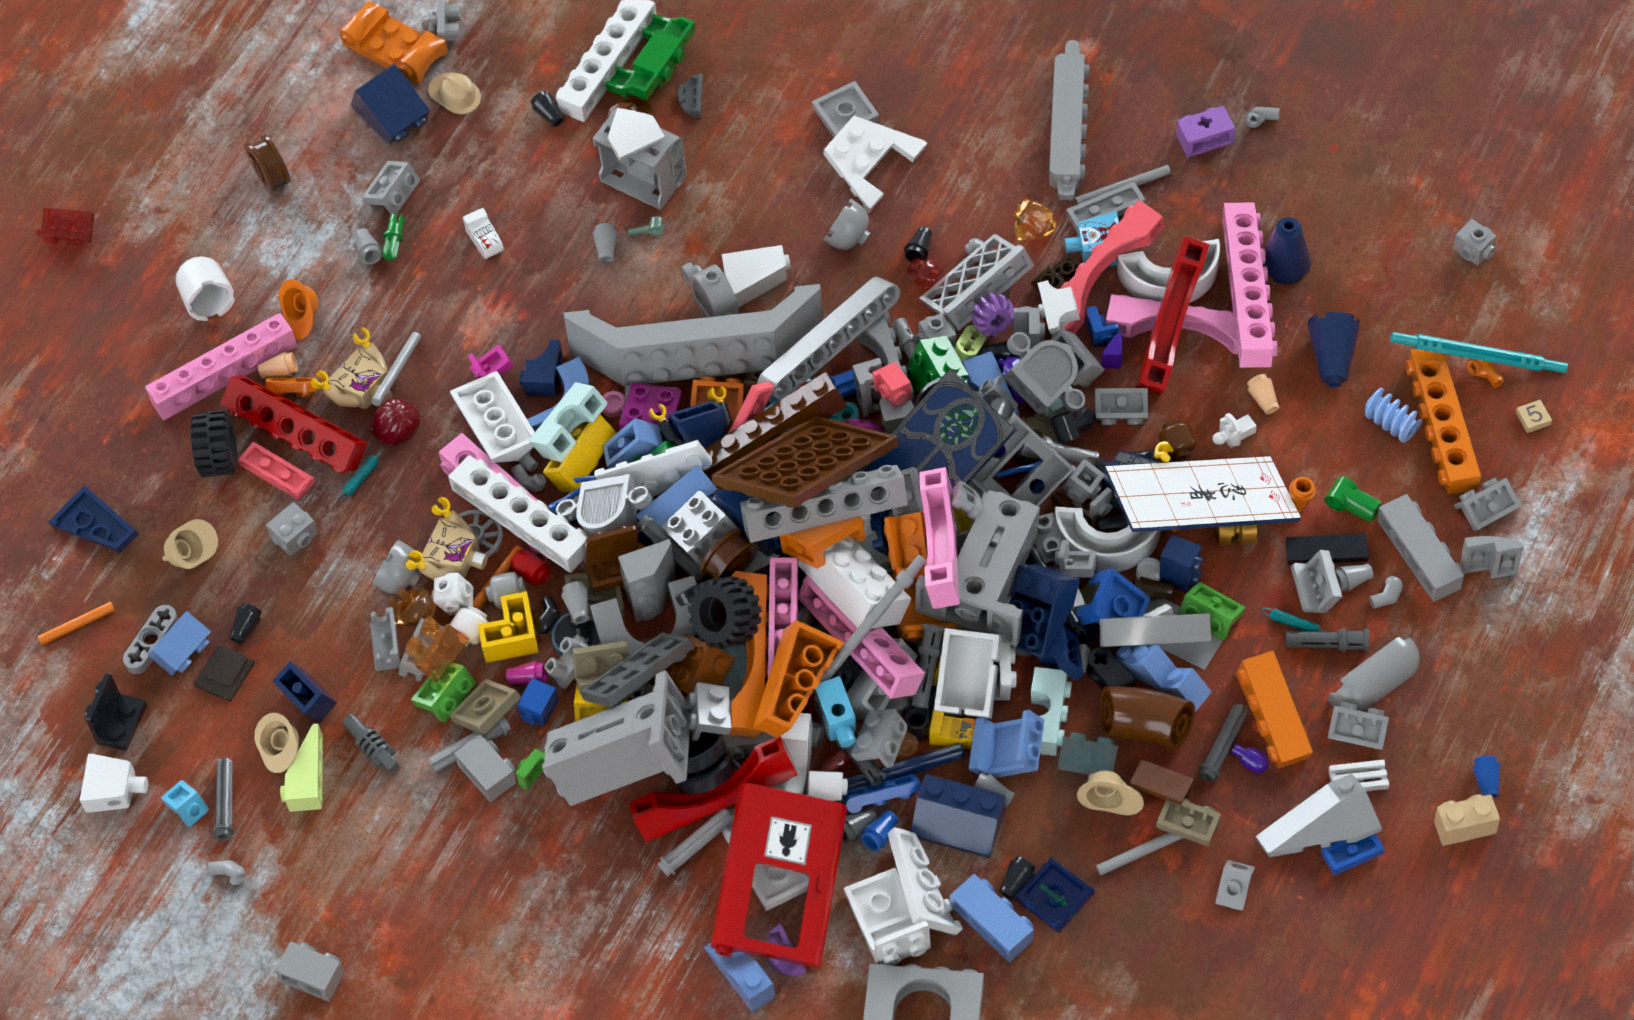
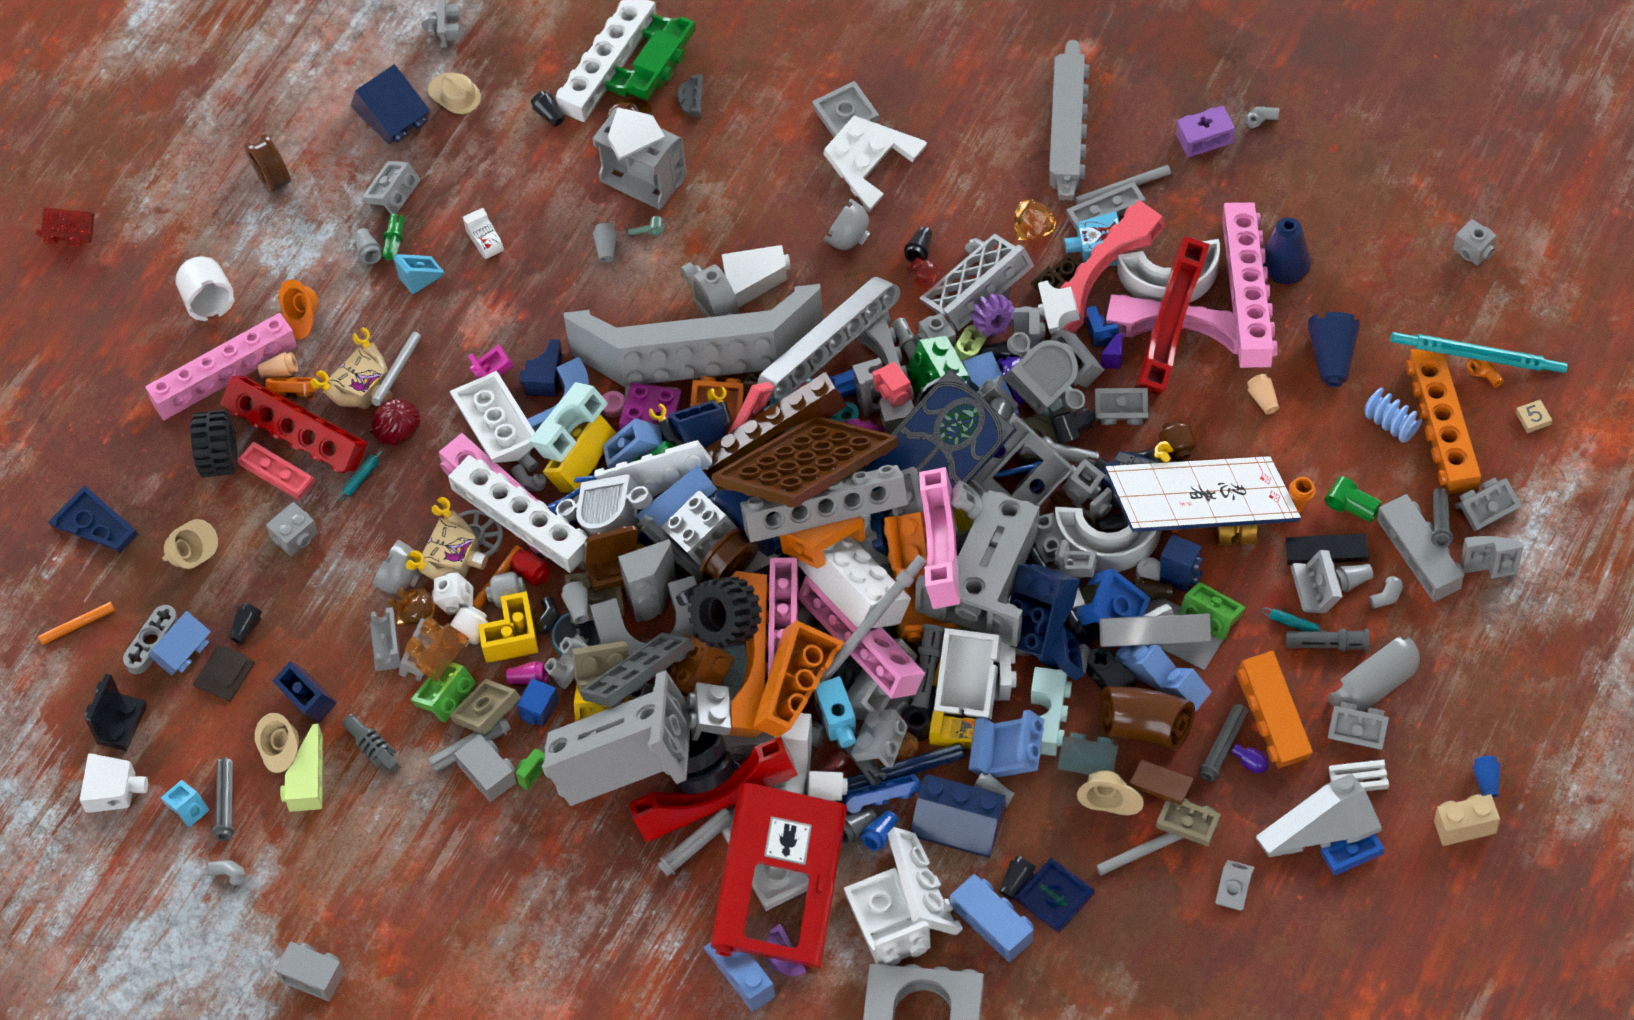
(392, 42): orange piece -> none
(417, 271): none -> medium azure slope
(1234, 430): white piece -> none
(1442, 536): none -> dark grey axle

